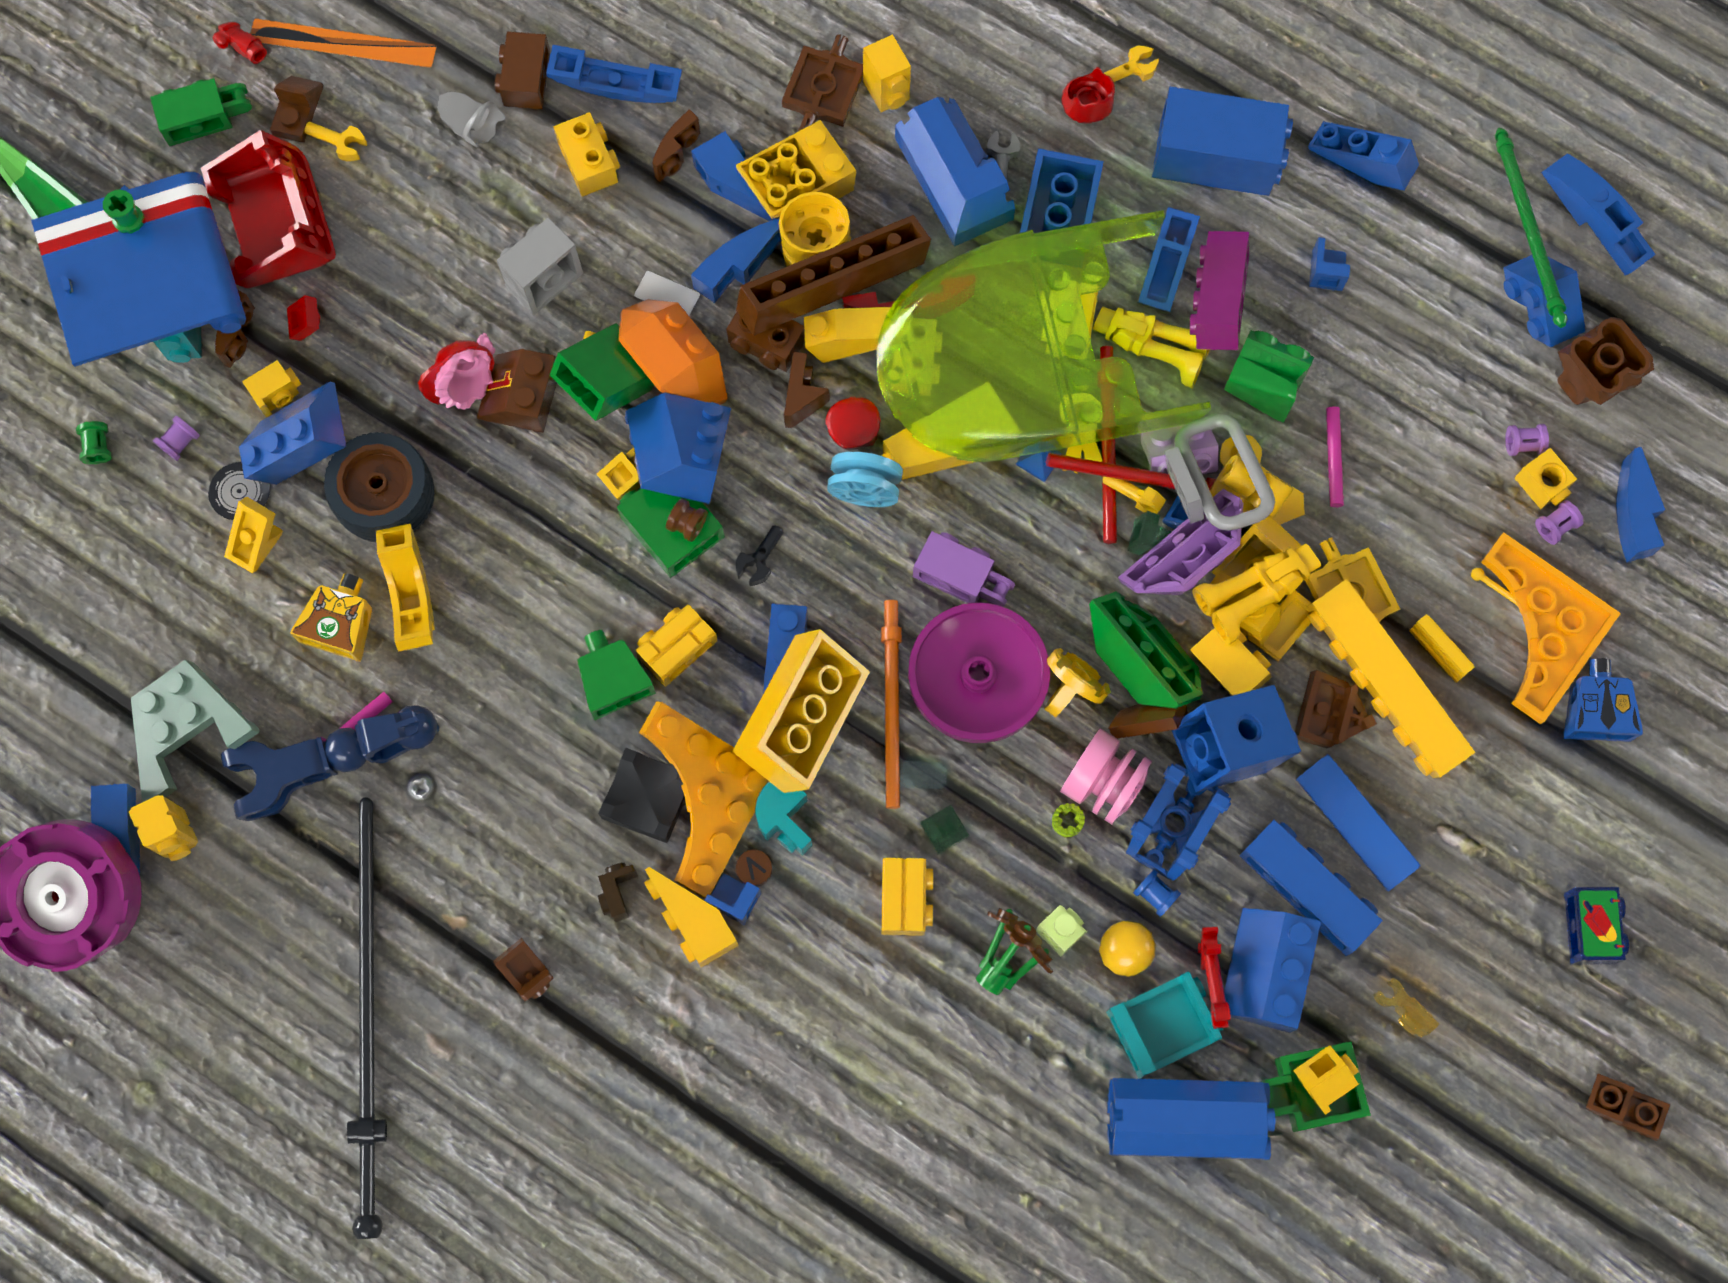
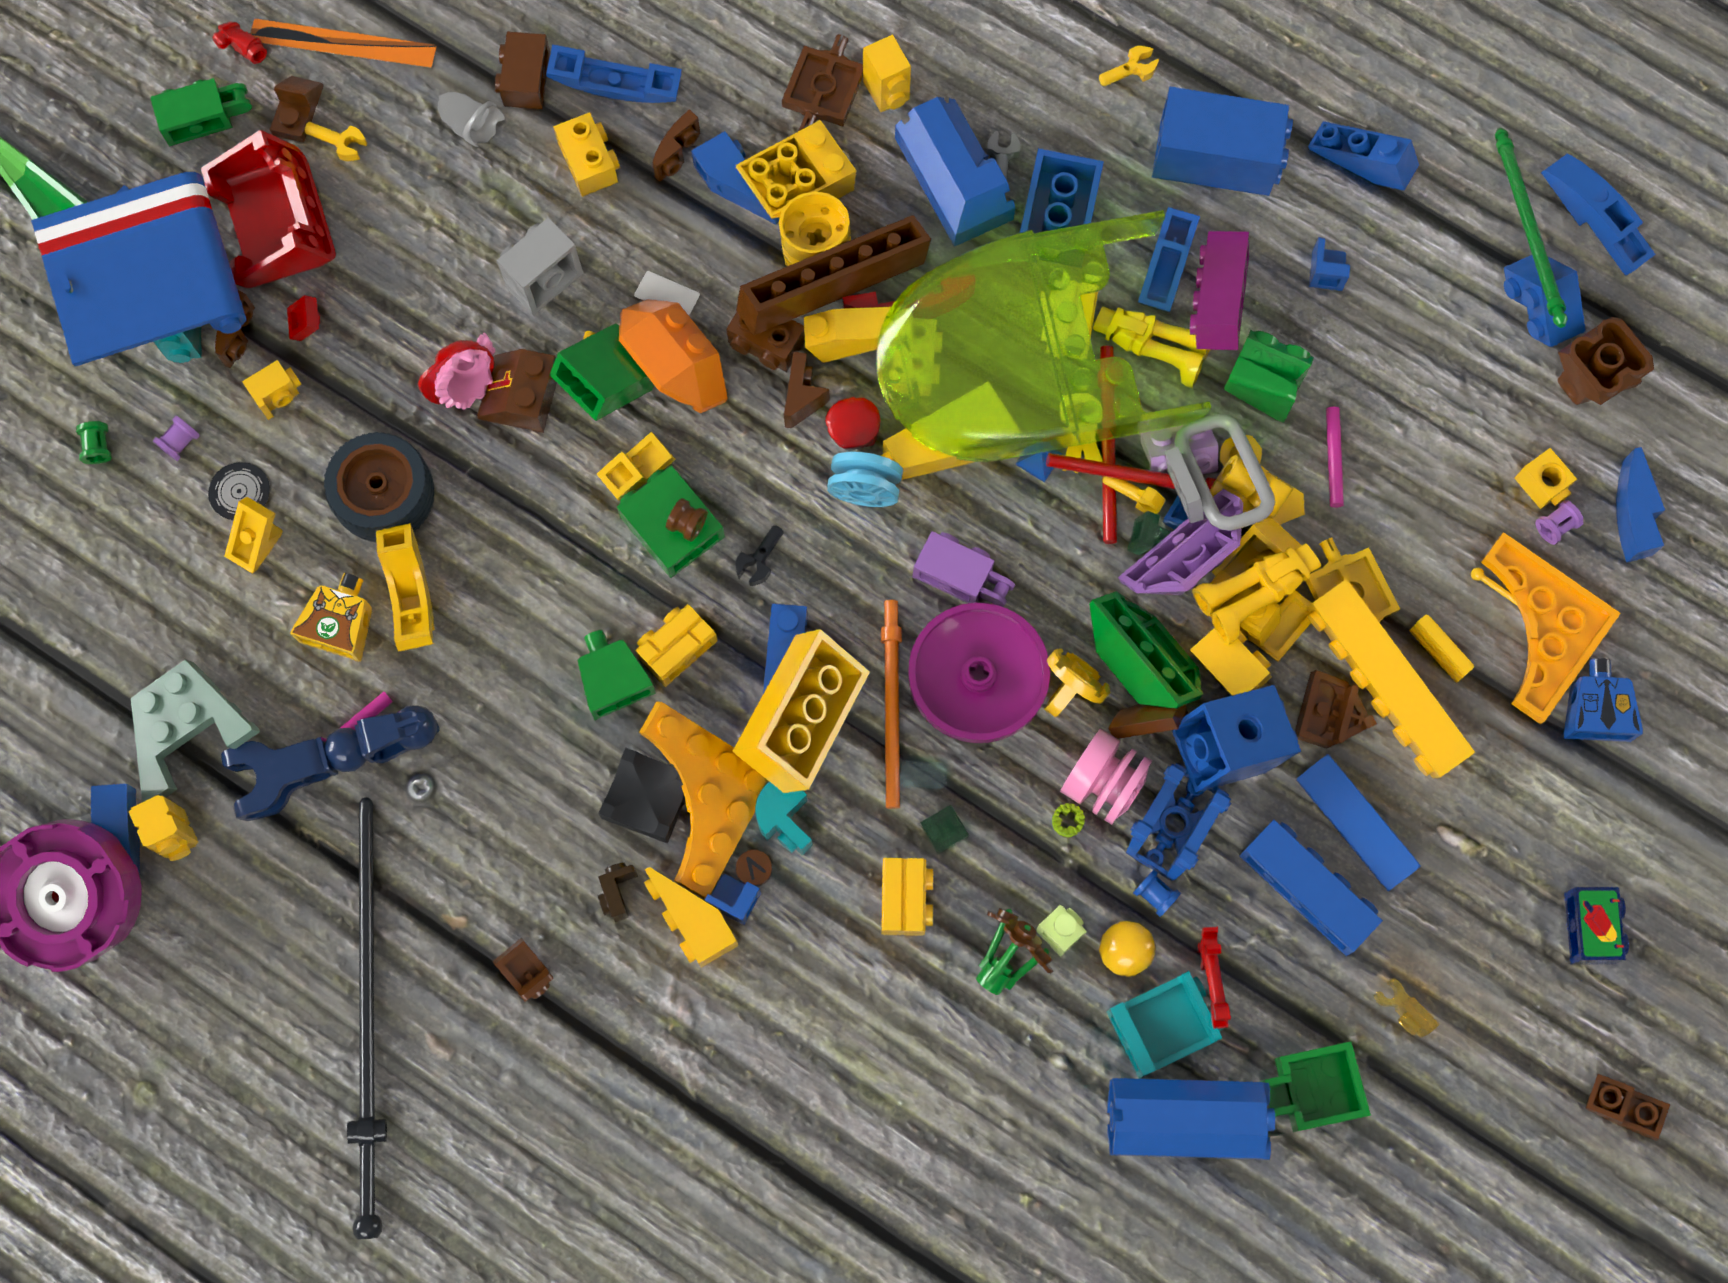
(122, 209): green bush -> none
(294, 437): blue slope -> none
(678, 444): blue wedge -> none
(736, 260): blue slope -> none
(1089, 97): red hair -> none
(1271, 968): blue slope -> none
(1327, 1077): yellow brick -> none
(1515, 436): medium lavender bush -> none

